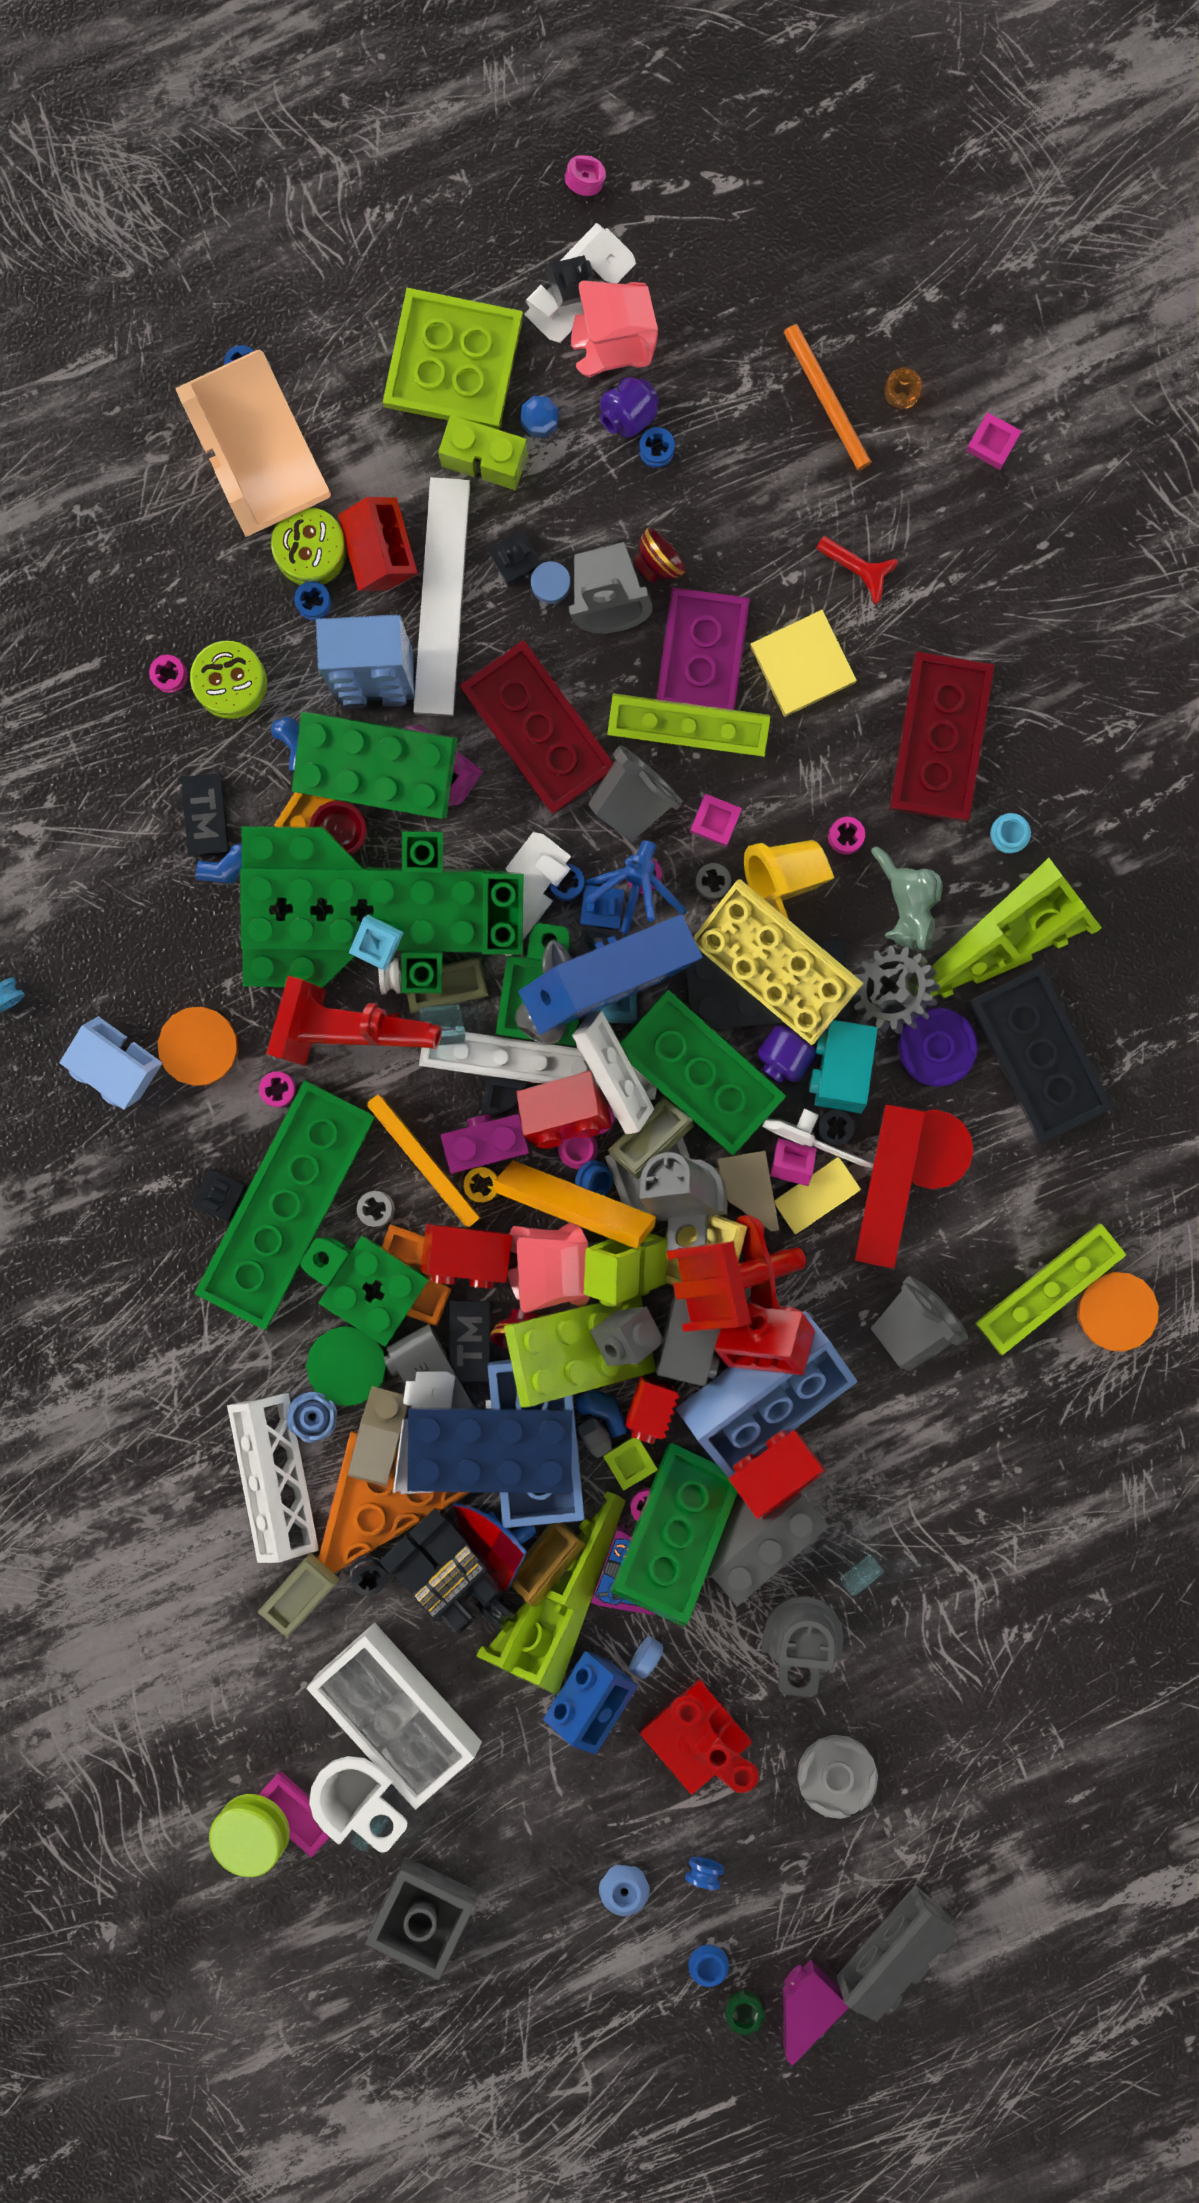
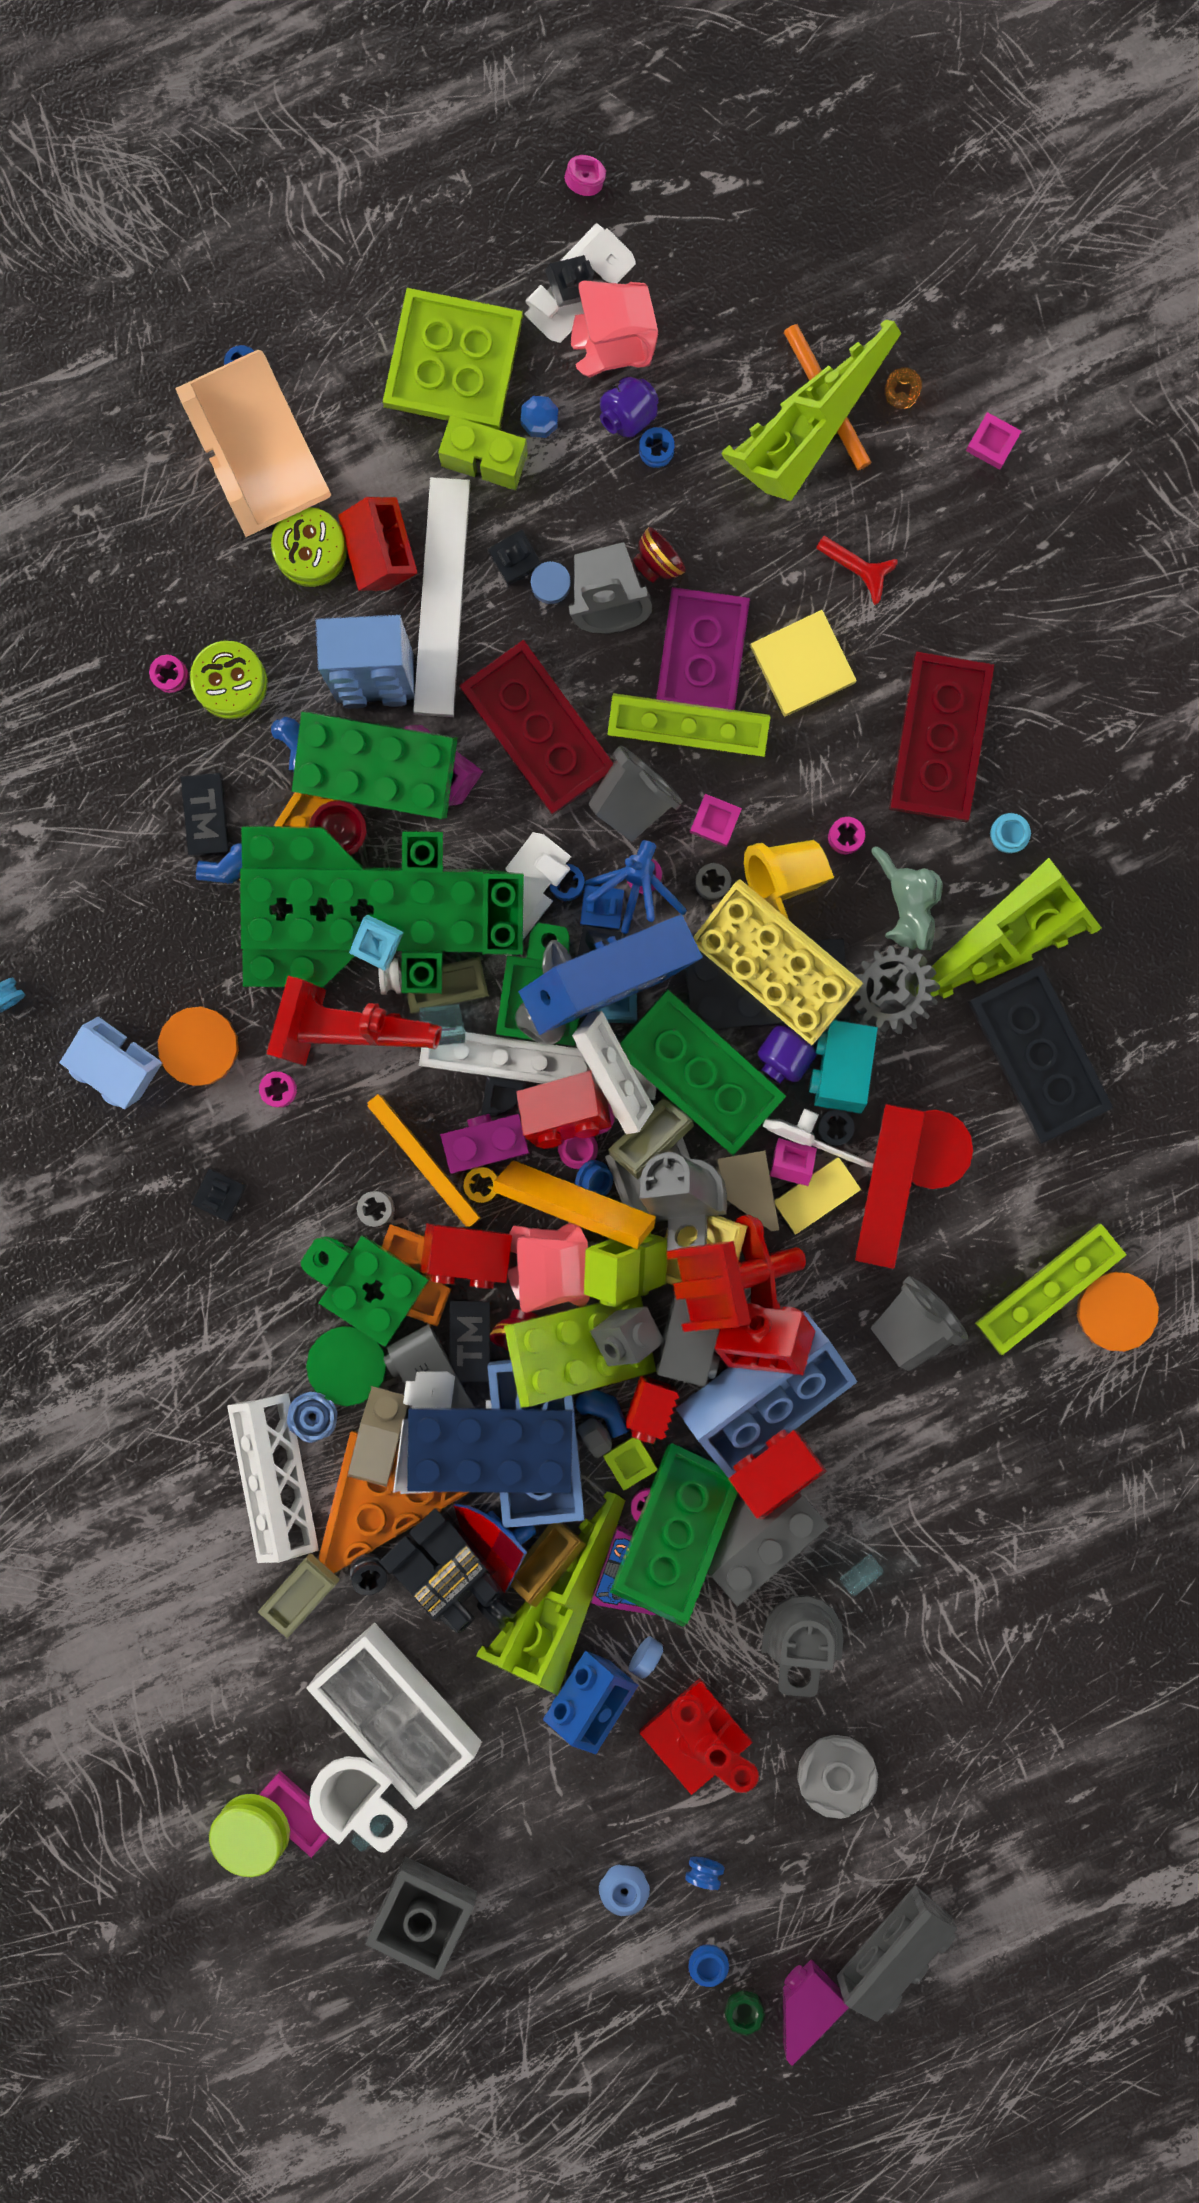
(285, 1205): green plate -> none
(308, 589): blue bush -> none
(791, 443): none -> lime wedge
(938, 1049): dark purple tile -> none

